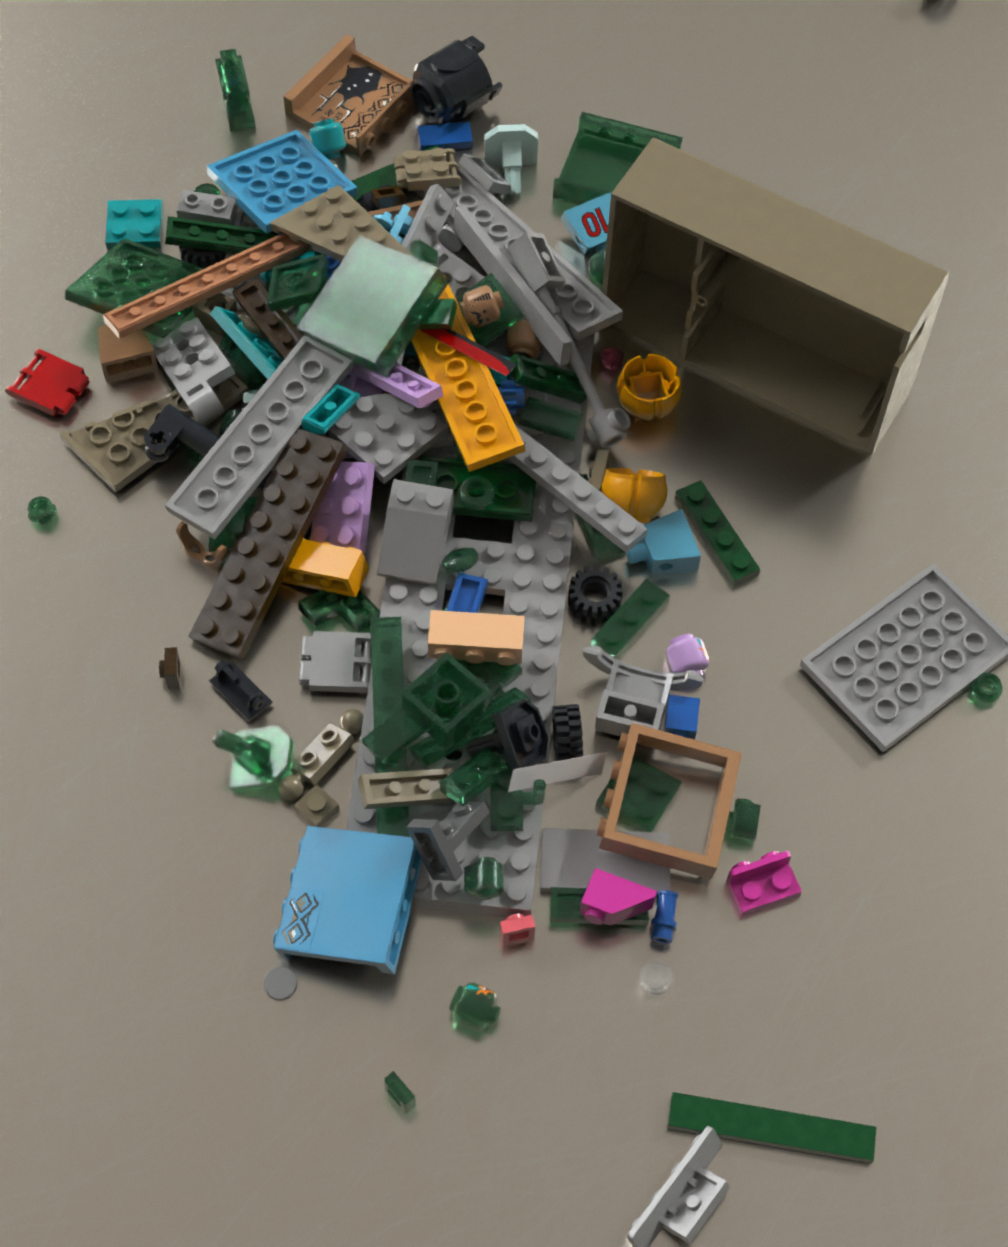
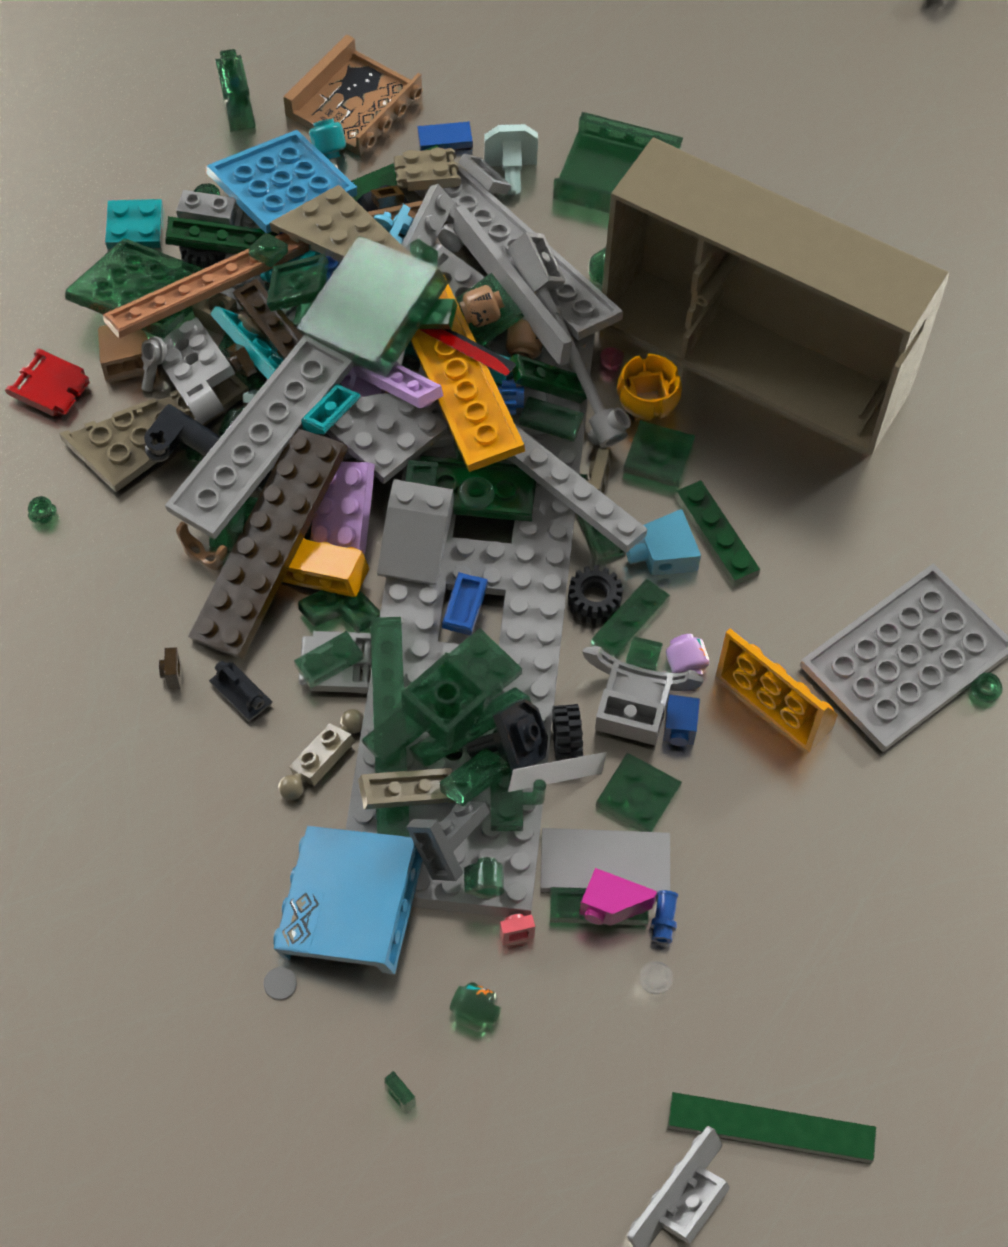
(153, 354): none -> light grey plate
(240, 360): none -> dark brown plate
(259, 756): clear green piece -> none
(268, 250): none -> clear green plate
(316, 806): dark tan plate -> none
(328, 659): none -> clear green plate
(453, 82): black piece -> none
(460, 559): clear green piece -> none
(476, 637): light nougat brick -> none
(589, 223): medium azure torso -> none
(636, 493): light orange piece -> none
(644, 653): none -> clear green plate
(658, 853): medium nougat window -> none
(659, 454): none -> clear green plate
(744, 820): clear green plate -> none
(763, 882): dark pink bracket -> none
(774, 692): none -> light orange slope

